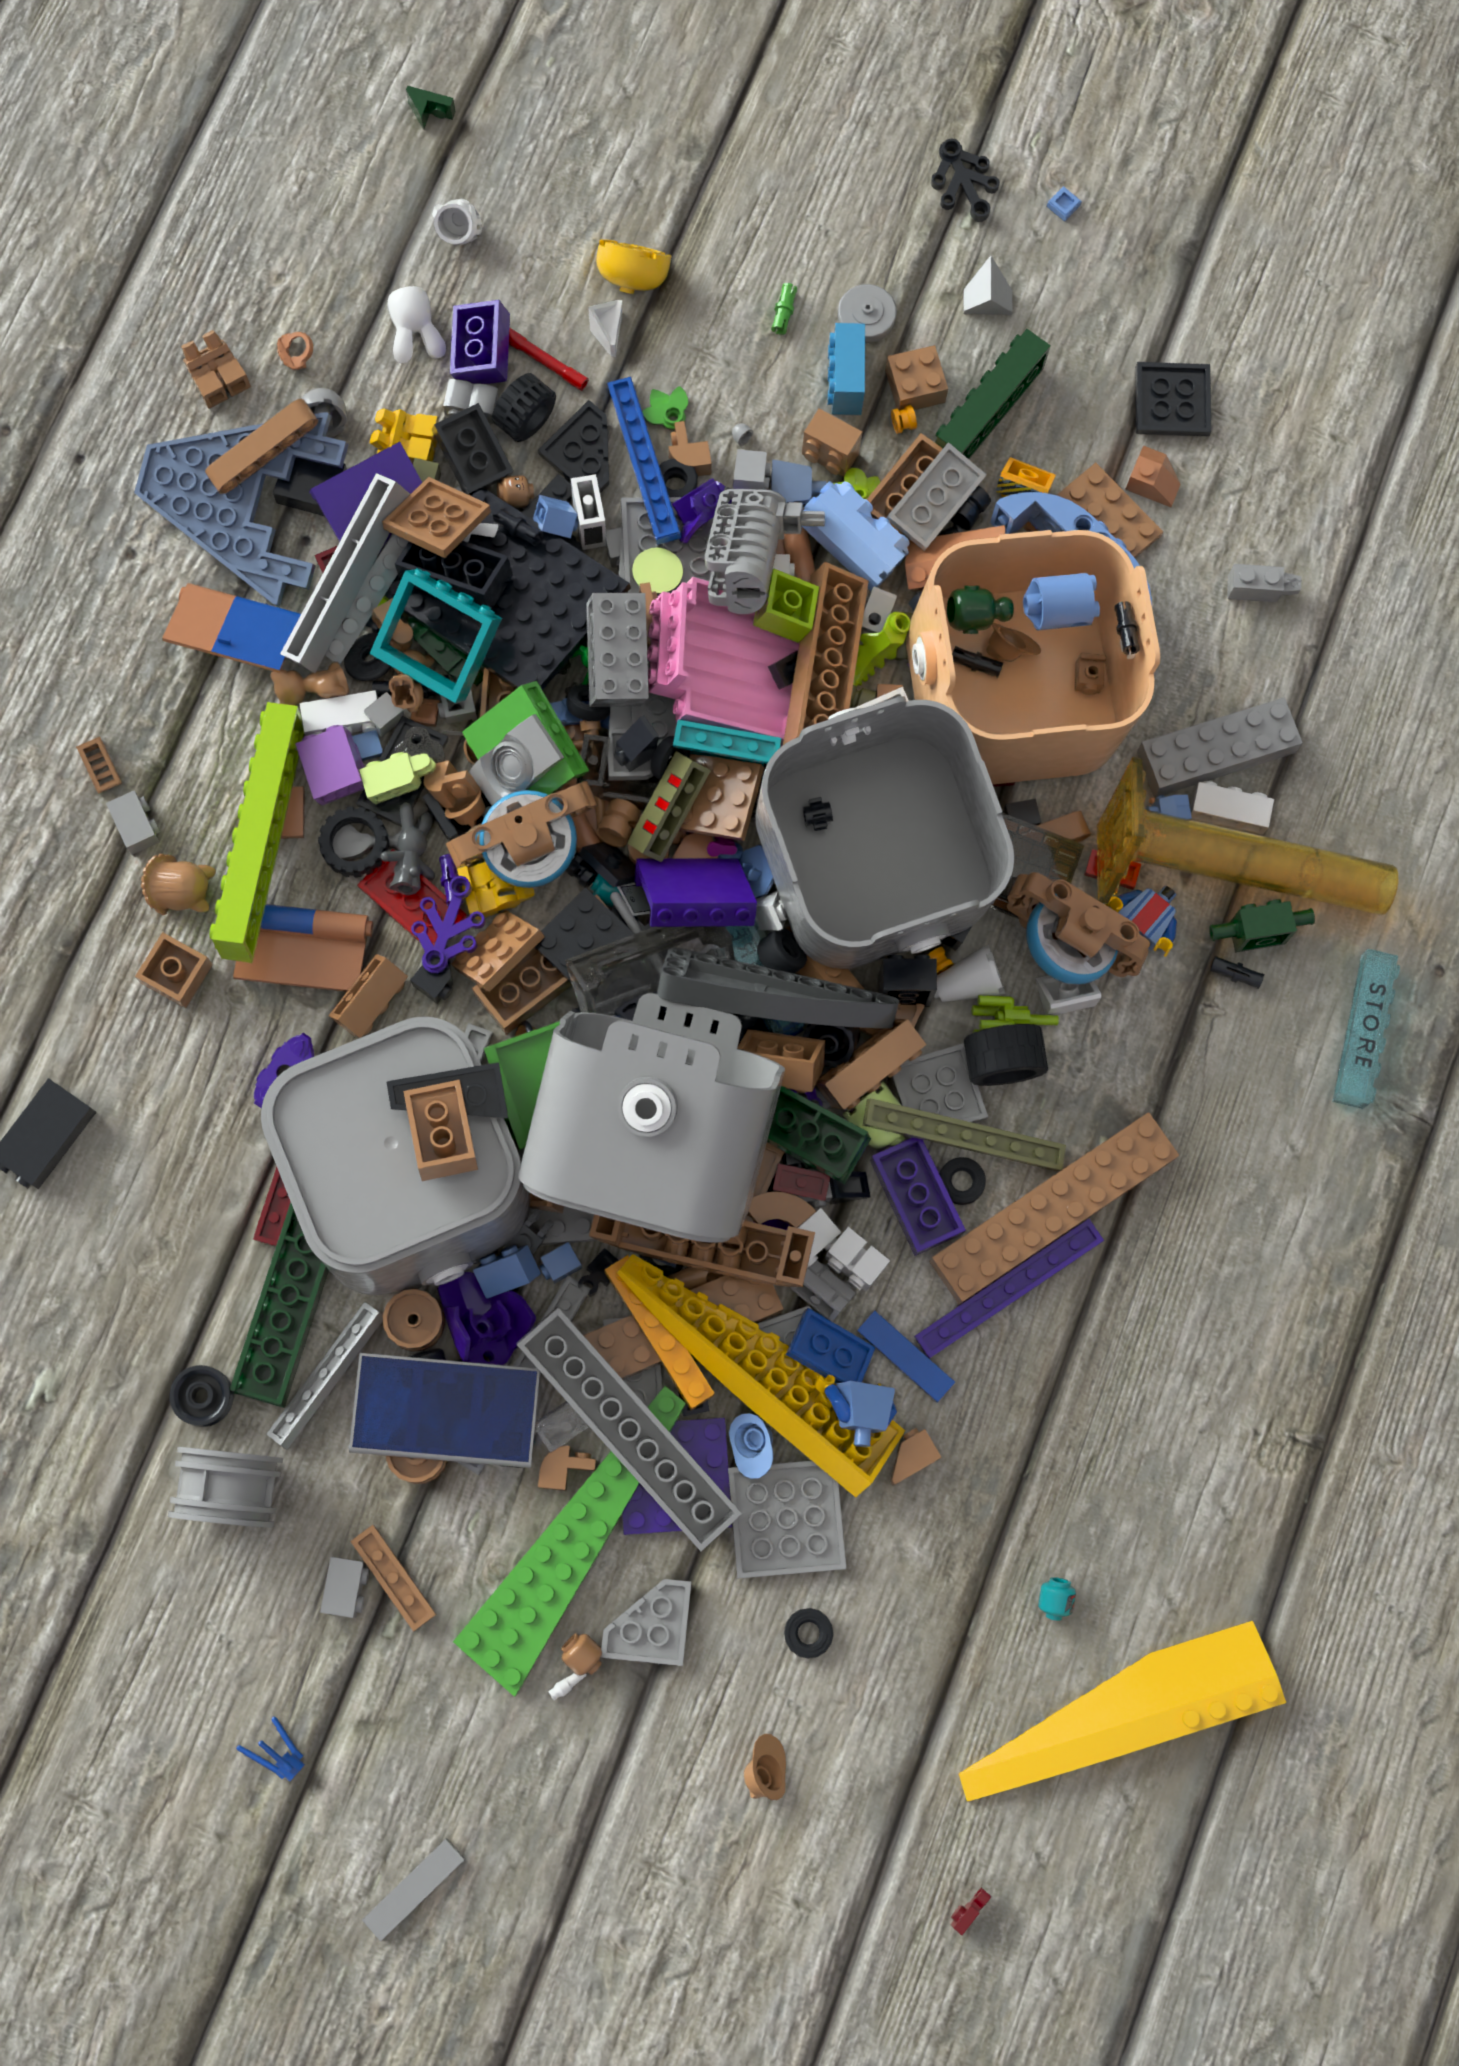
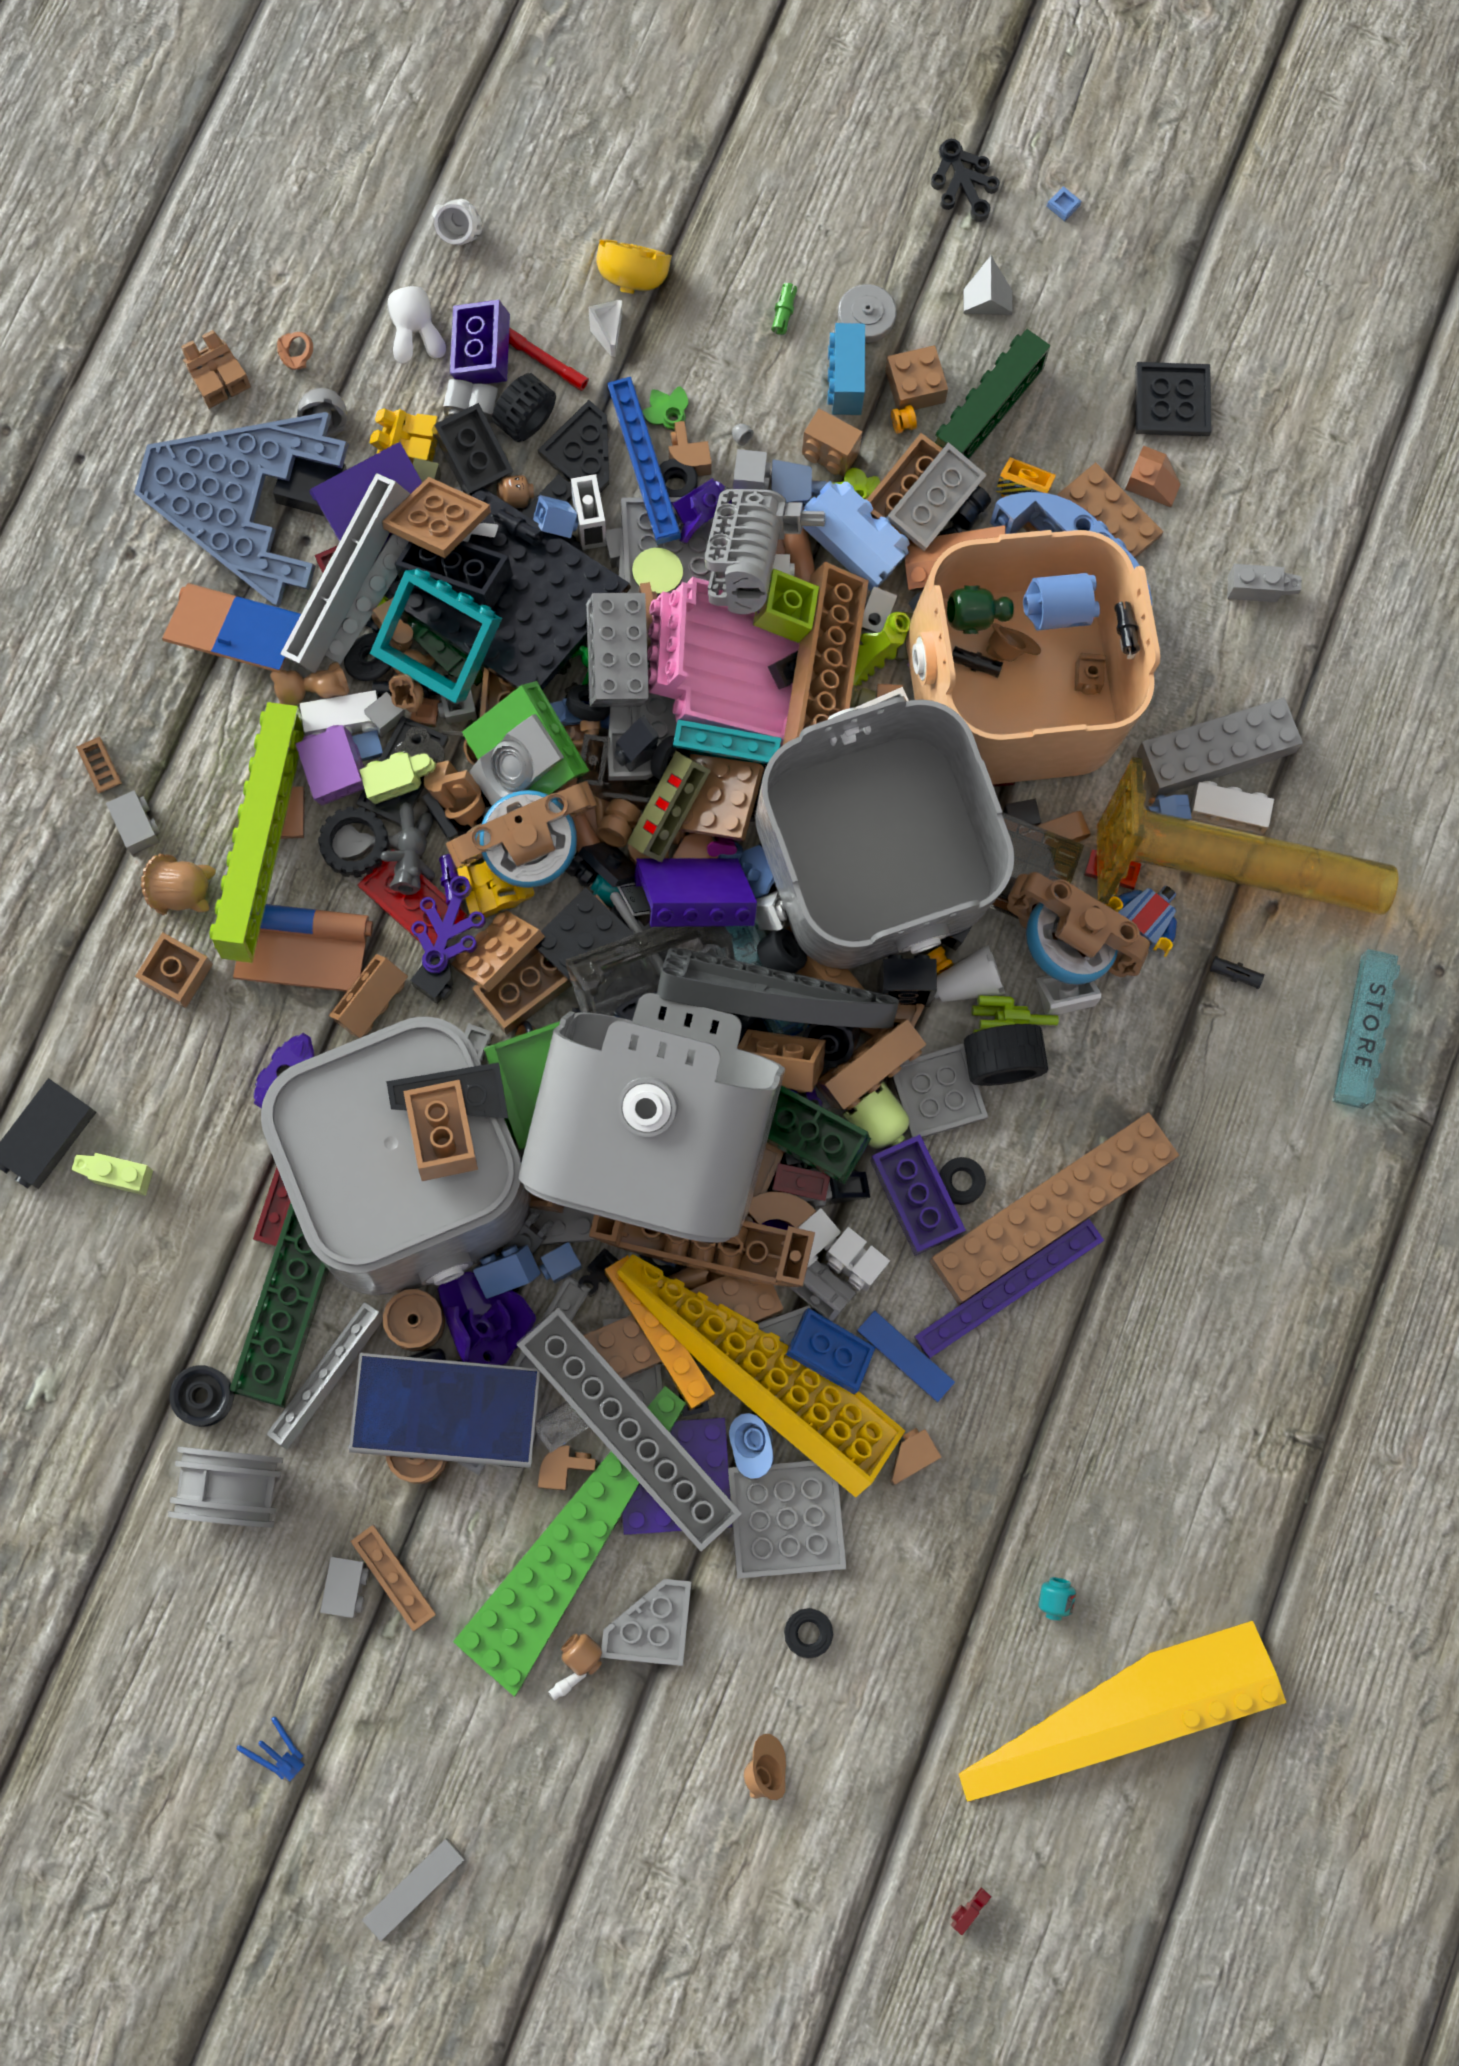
(114, 1172): none -> yellowish green hinge
(261, 446): medium nougat beam -> none
(426, 103): dark green slope -> none
(817, 813): black gear -> none
(859, 1406): medium blue torso -> none
(964, 1135): olive plate -> none
(1262, 925): dark green brick -> none

